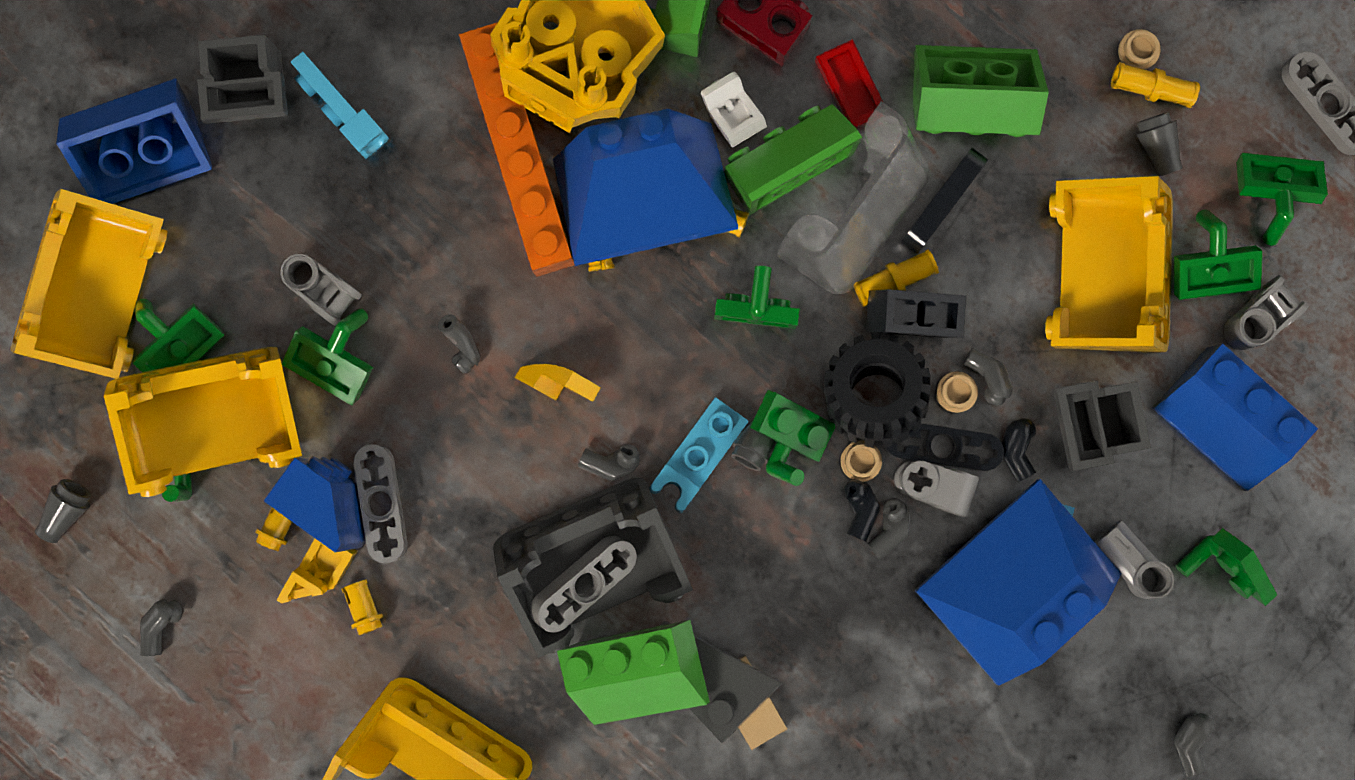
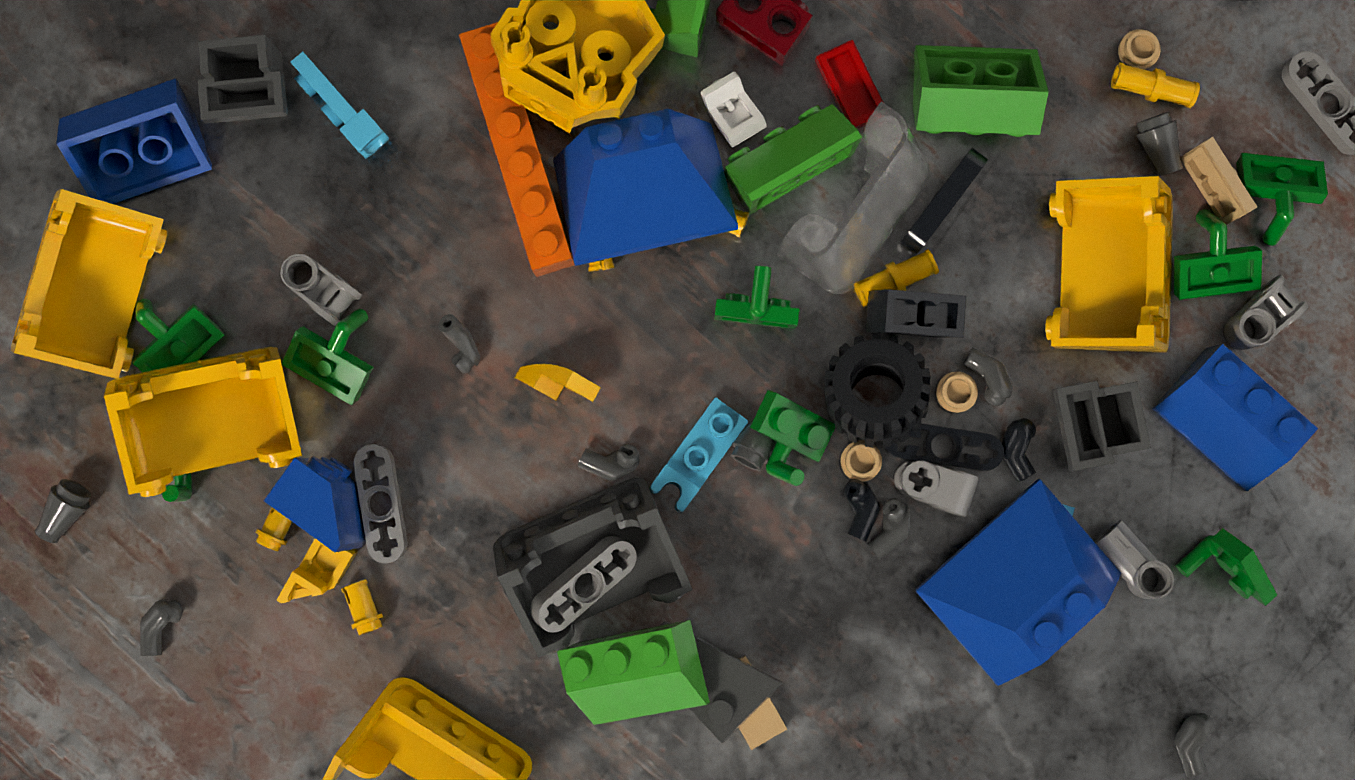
(1218, 181): none -> tan plate

